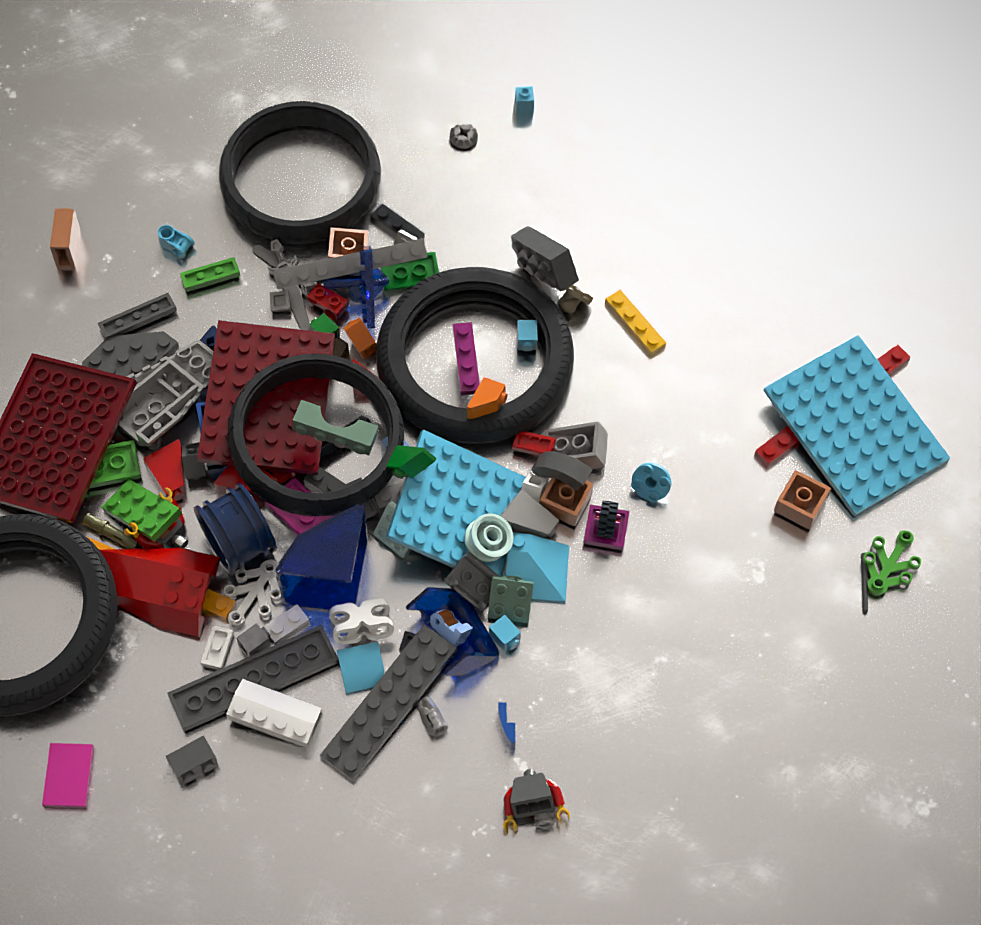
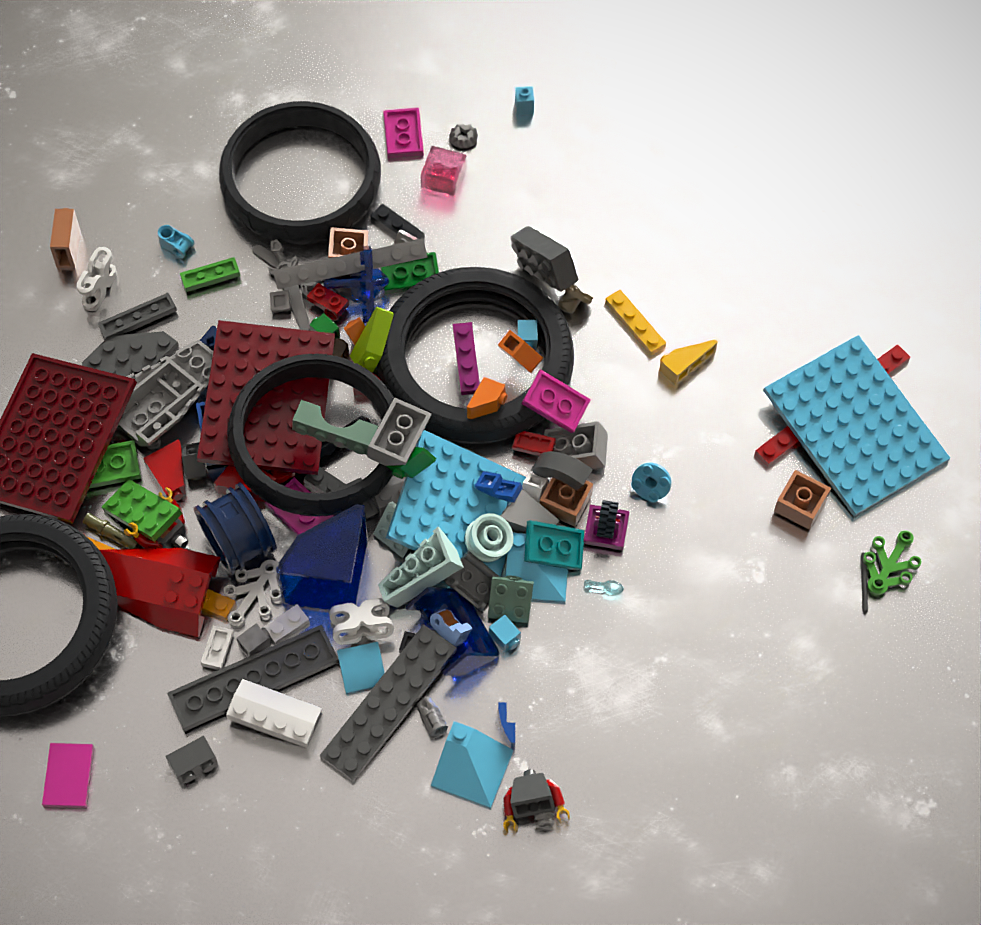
(96, 279): none -> white piece
(373, 339): none -> lime slope
(398, 433): none -> light grey slope
(403, 132): none -> dark pink tile
(424, 568): none -> light aqua wedge
(443, 171): none -> clear pink piece
(471, 765): none -> medium azure slope
(495, 486): none -> blue slope
(520, 351): none -> orange slope
(554, 545): none -> teal tile
(556, 401): none -> dark pink tile
(610, 587): none -> clear light blue piece
(685, 359): none -> yellow slope

